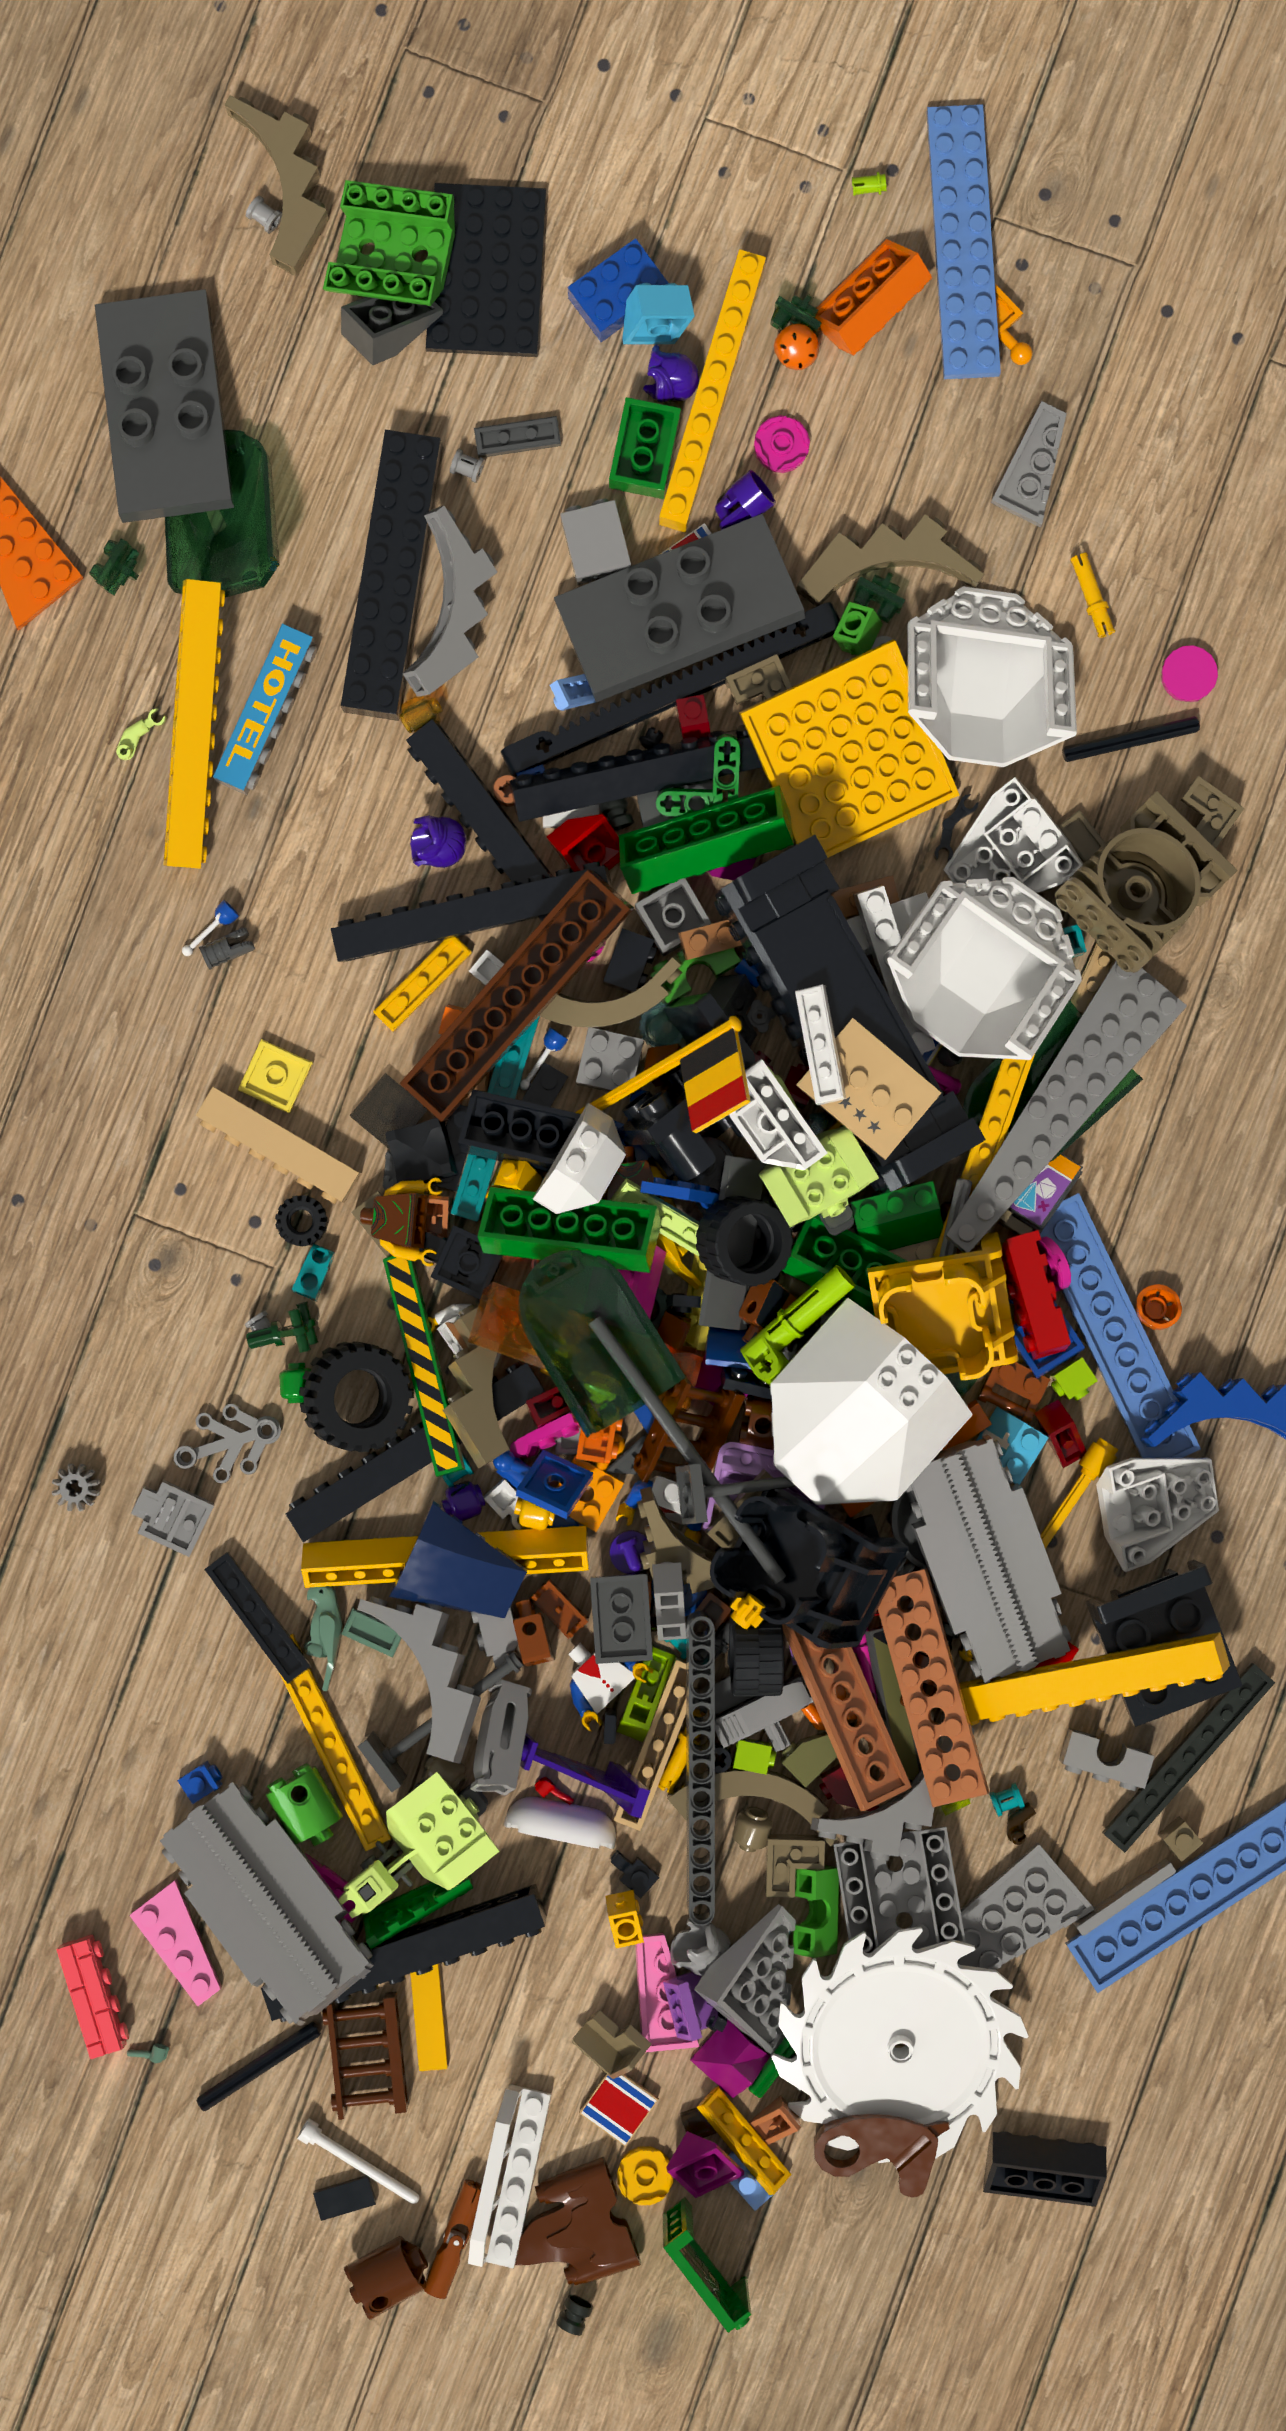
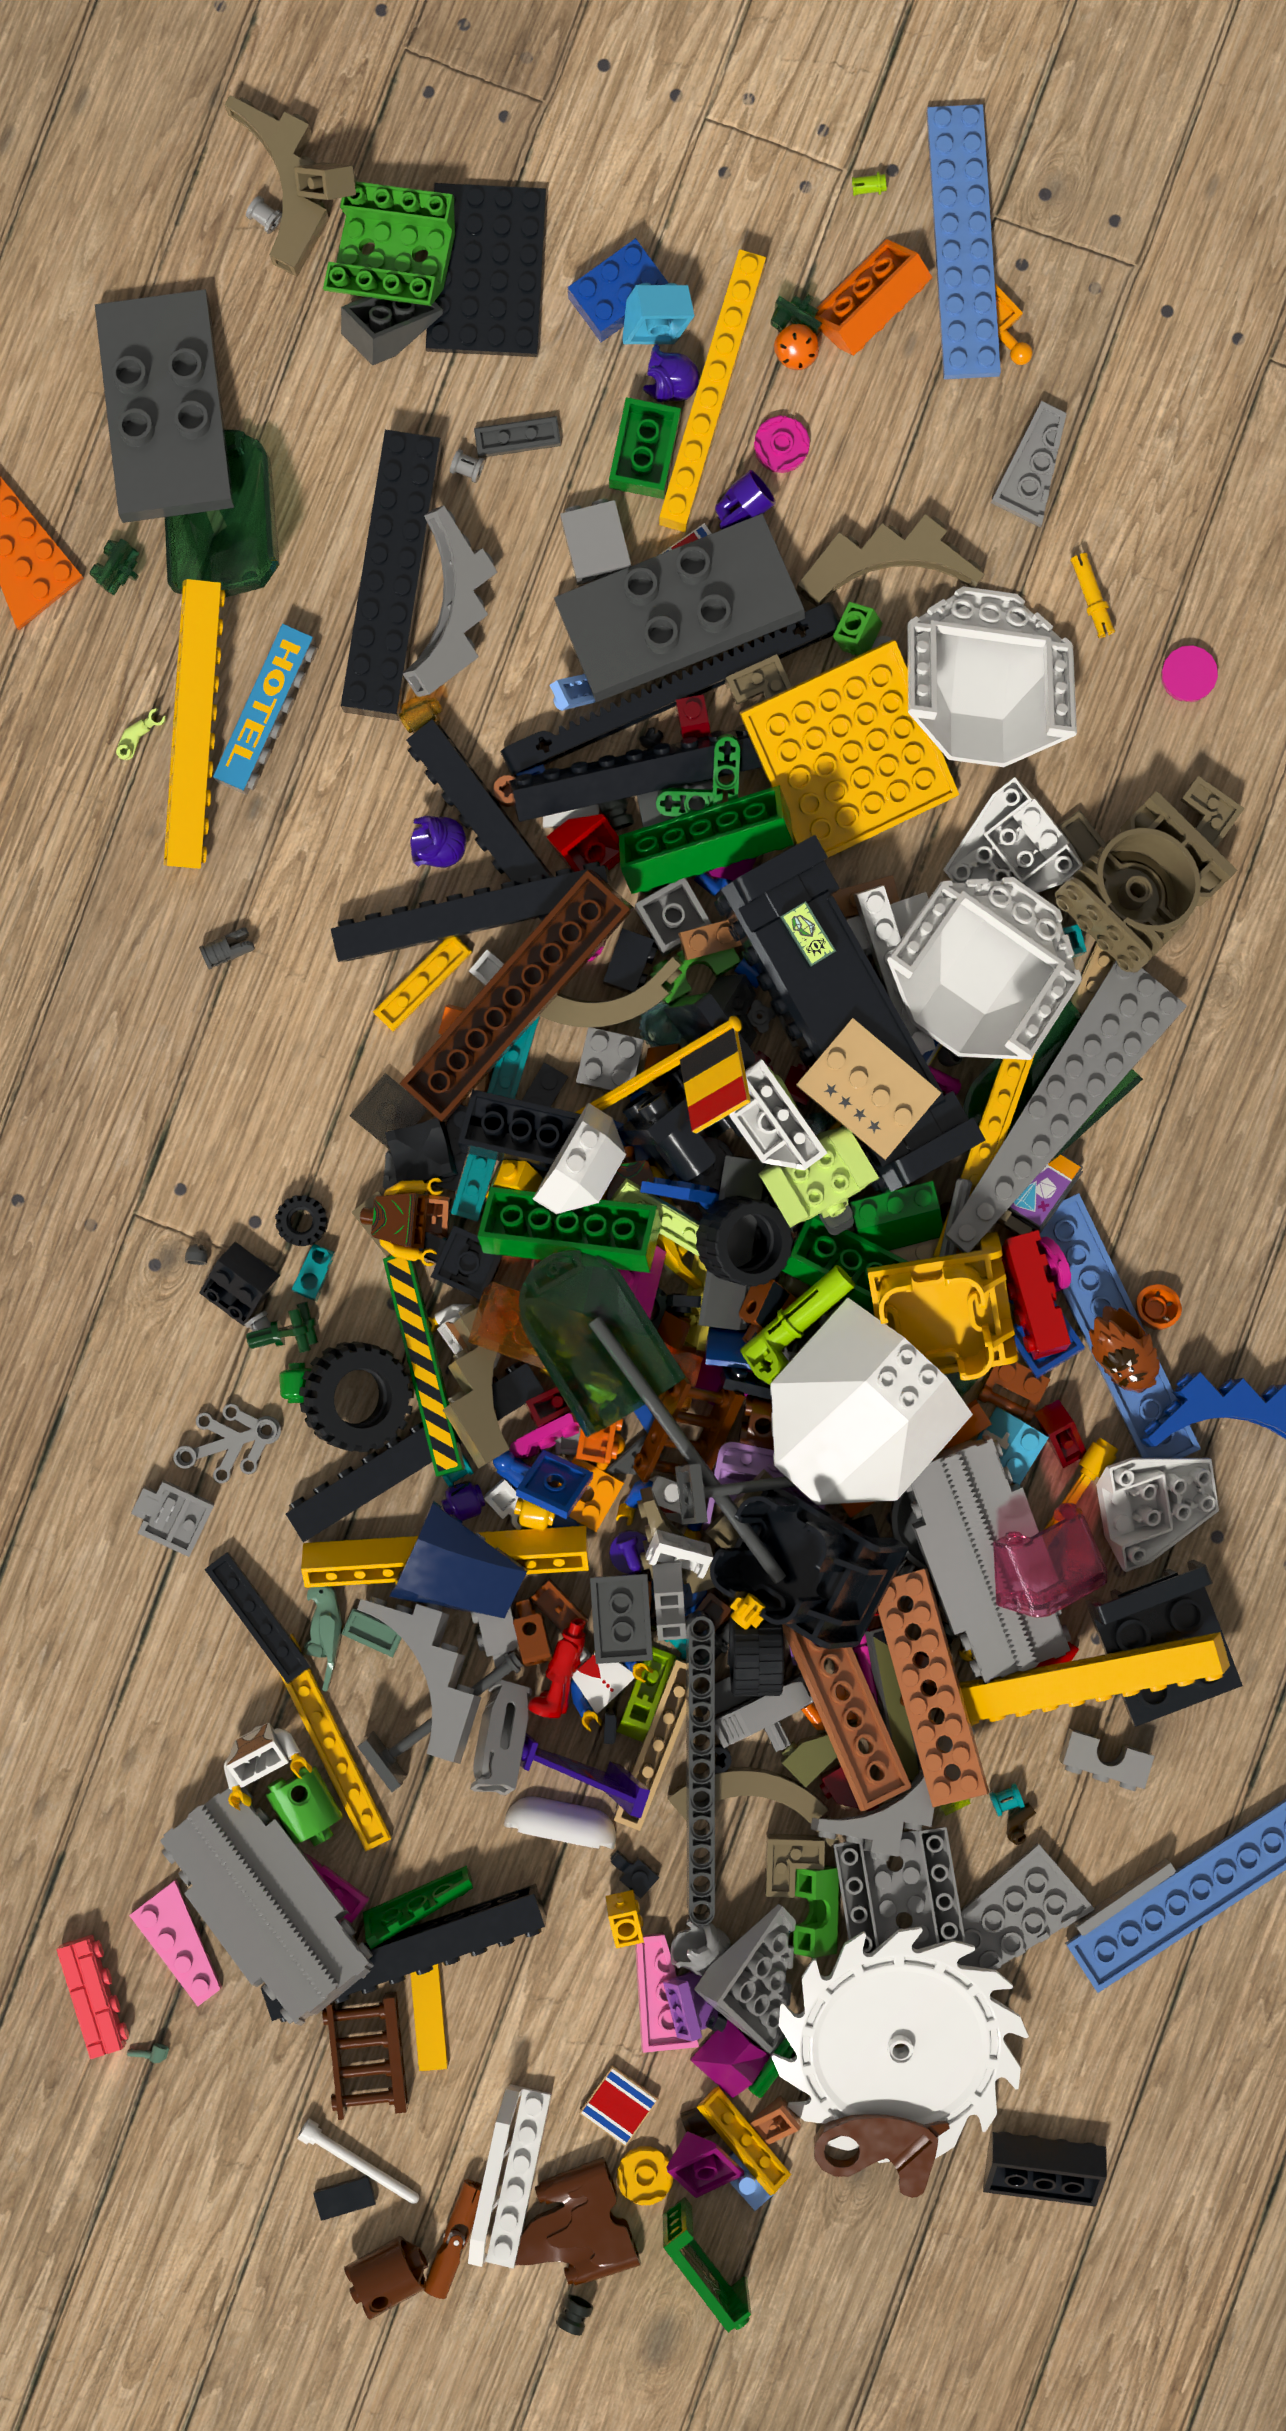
(68, 1493): light grey gear -> none
(196, 1255): none -> dark grey hinge
(201, 1781): blue bracket -> none
(224, 914): hinge -> none
(239, 1283): none -> black slope
(258, 1755): none -> white torso
(258, 2066): black axle -> none
(275, 1076): light yellow tile -> none
(278, 1145): tan brick -> none
(325, 181): none -> dark tan brick
(435, 1834): yellowish green piece -> none
(451, 1772): dark tan head -> none
(545, 1786): red hand -> none
(553, 1042): hinge -> none
(560, 1670): none -> red piece
(609, 2046): dark tan panel -> none
(674, 1548): none -> white hinge
(677, 1761): yellow pin -> none
(711, 885): none -> blue arm
(752, 1829): dark tan head -> none
(753, 1756): lime brick -> none
(808, 934): none -> tile
(820, 1044): white tile -> none
(889, 600): clear green hips -> none
(948, 825): black piece -> none
(1049, 1568): none -> clear pink windscreen
(1073, 1379): lime brick -> none
(1124, 1350): none -> dark orange head
(1131, 739): black axle -> none
(1180, 1838): dark tan brick -> none
(1187, 1758): pearl dark grey plate -> none

